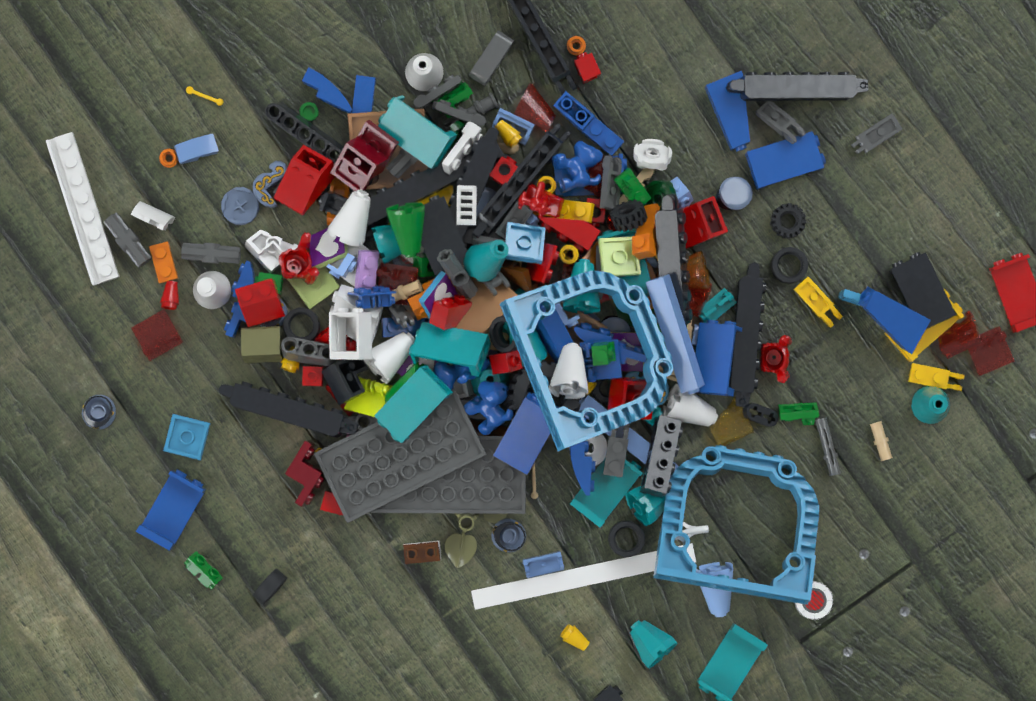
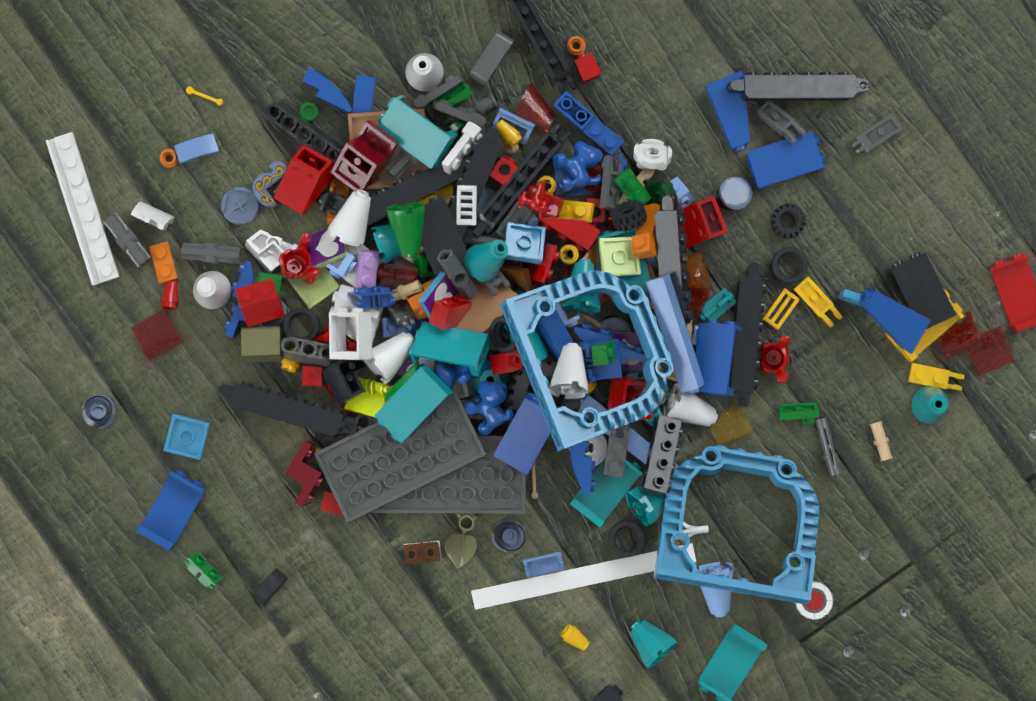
(759, 419): black beam -> none
(771, 322): none -> yellow tile

